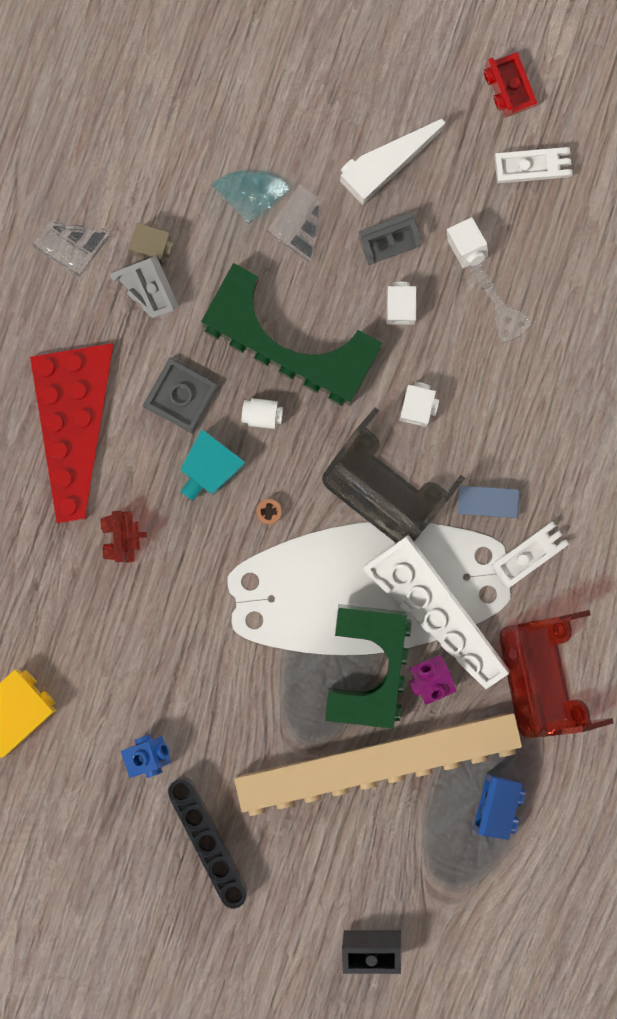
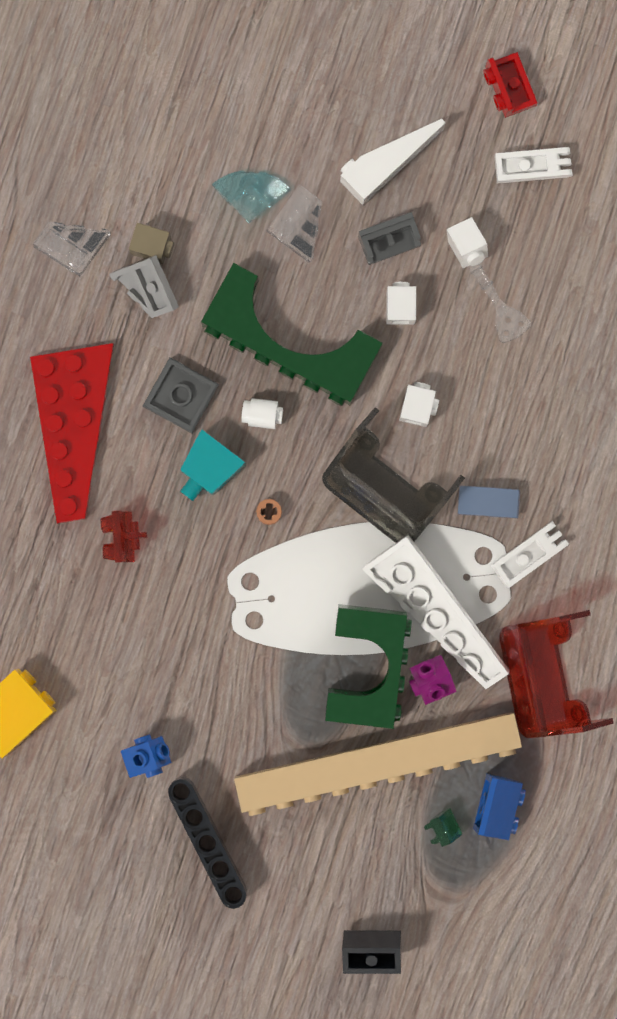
(445, 828): none -> clear green tile

